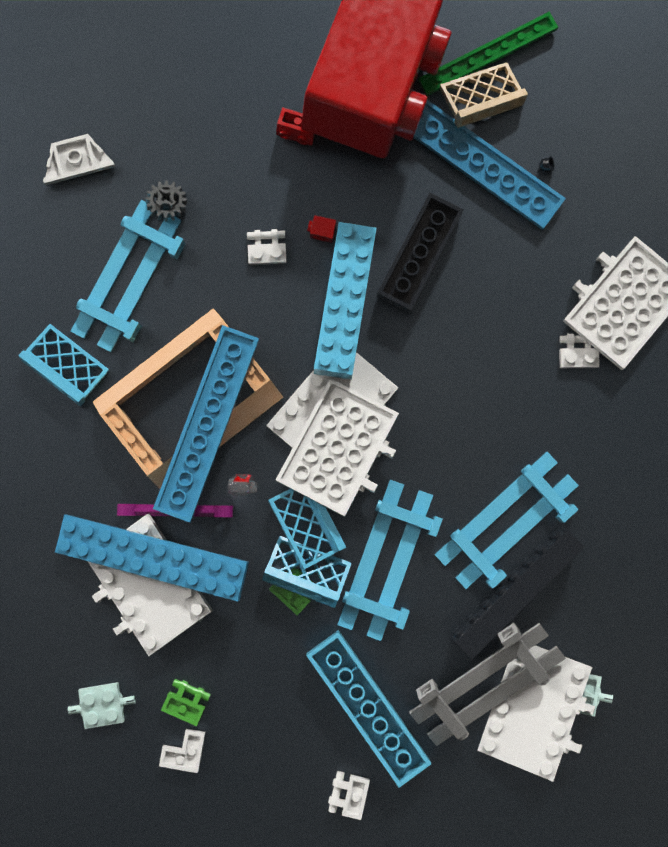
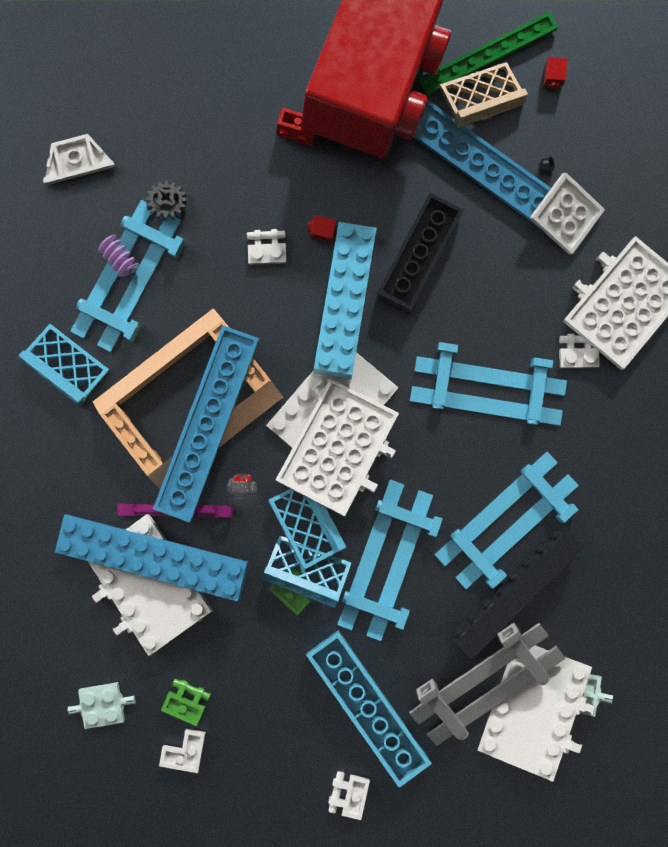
(116, 257): none -> lavender piece
(445, 368): none -> medium azure fence
(555, 72): none -> red brick
(567, 213): none -> white plate

